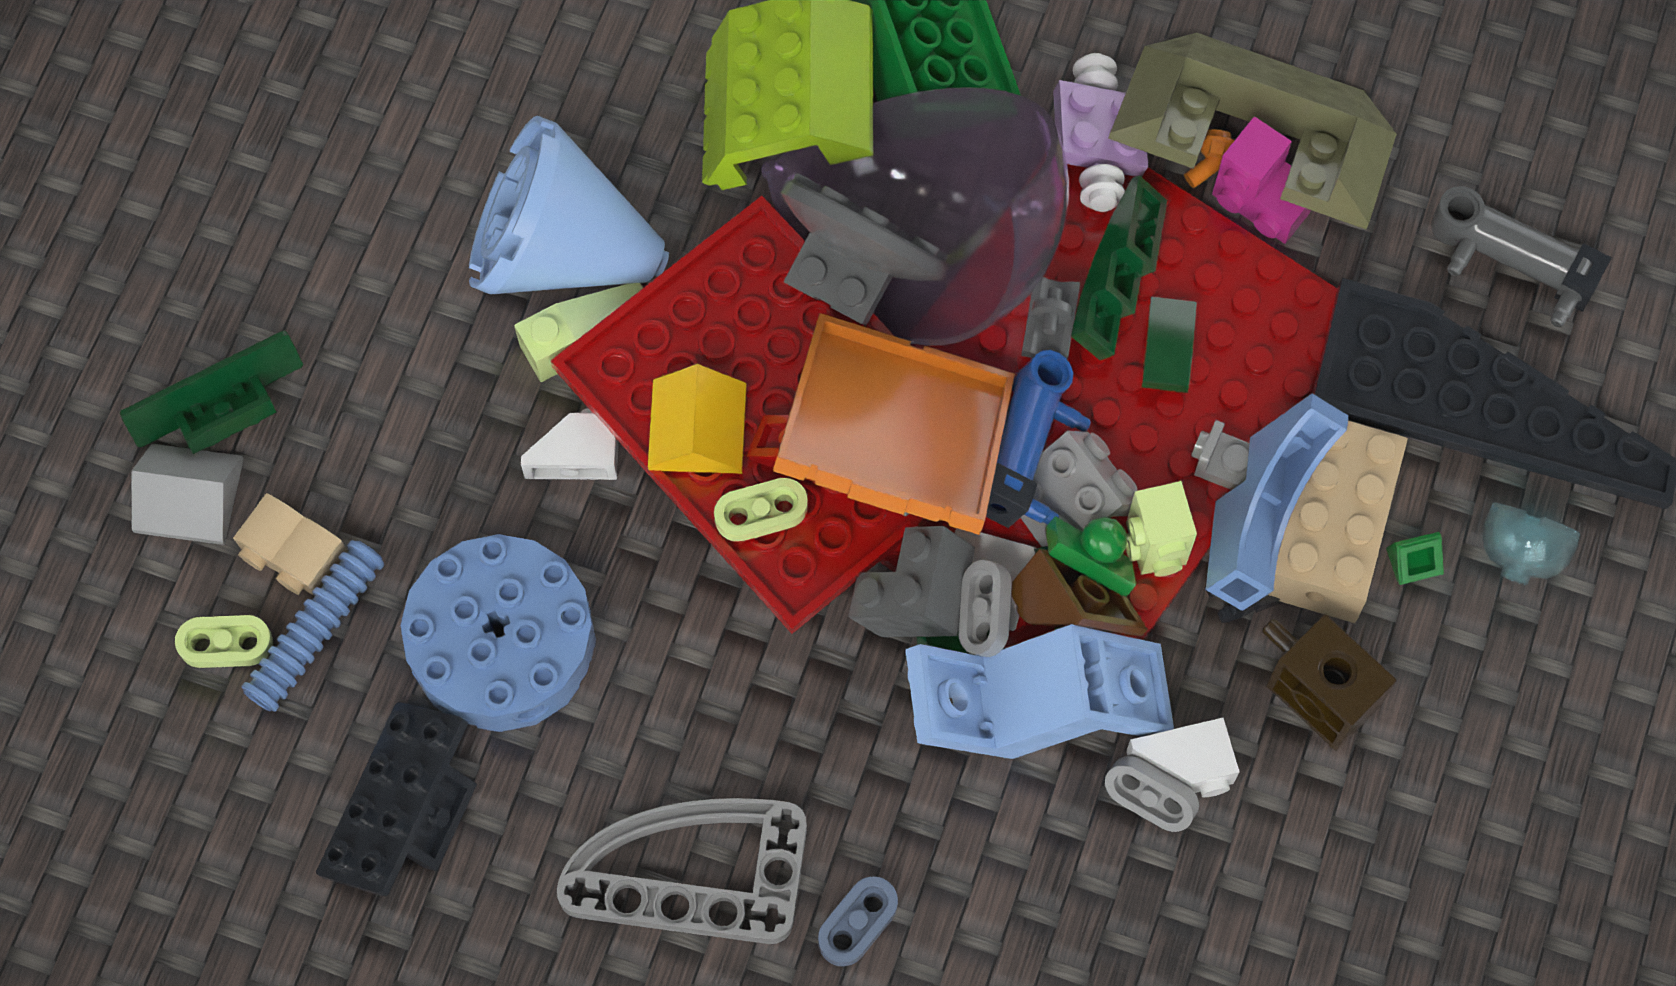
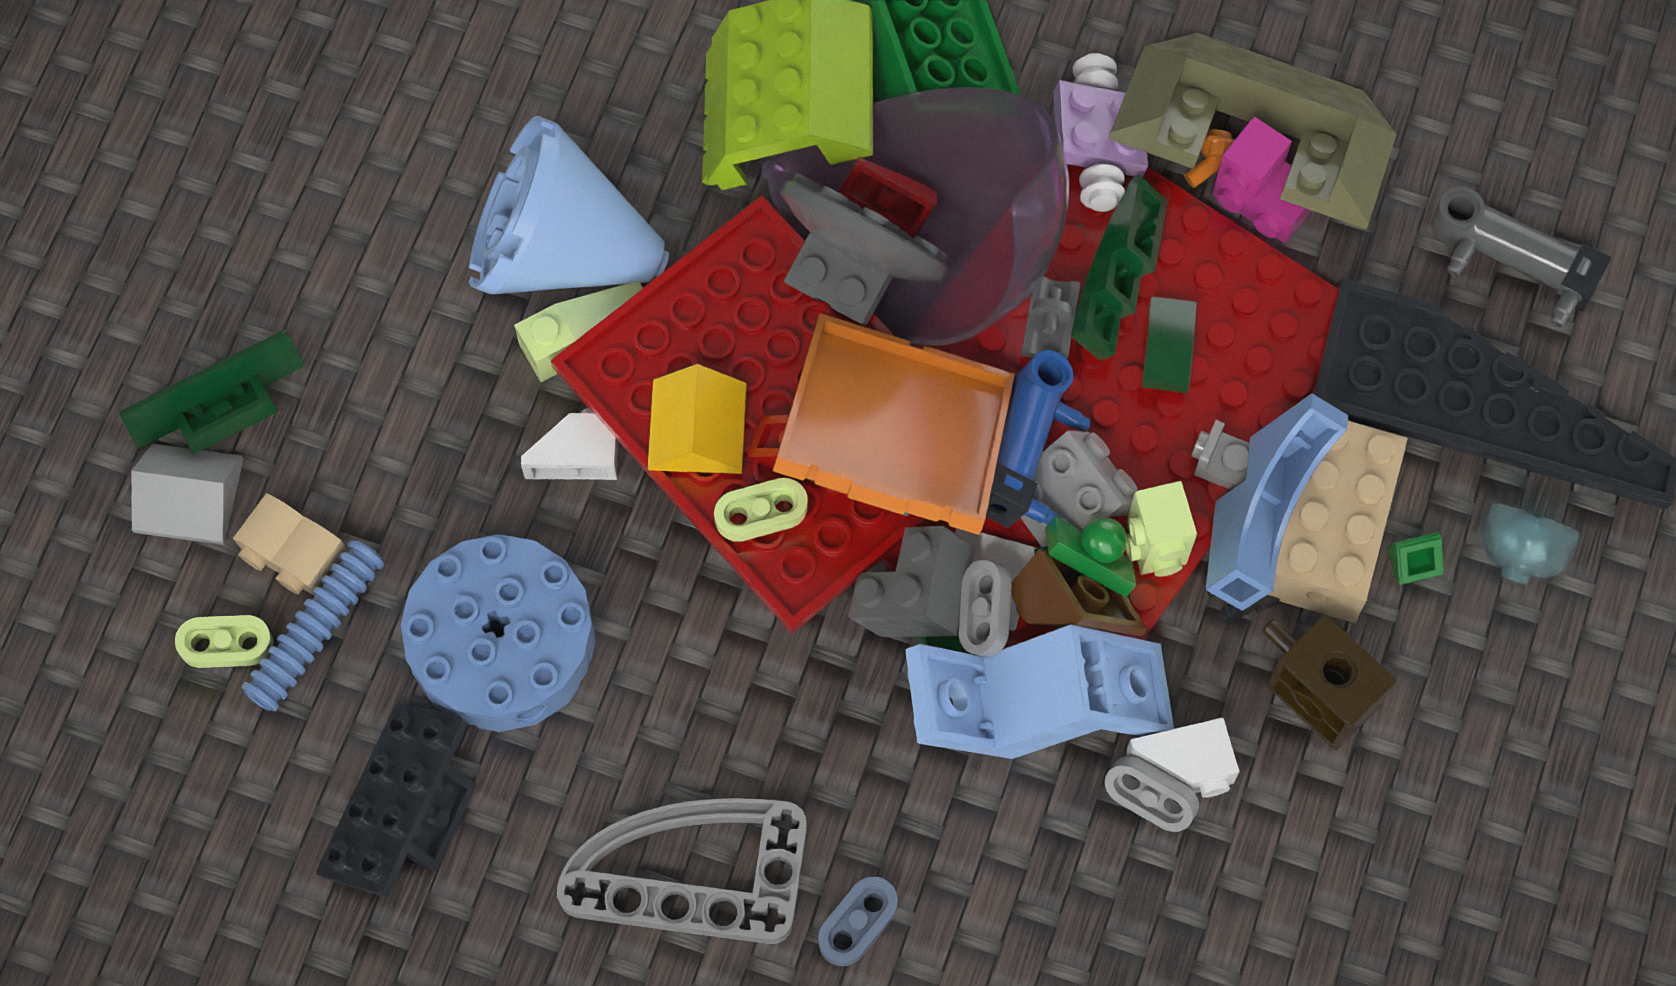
(889, 194): none -> red slope

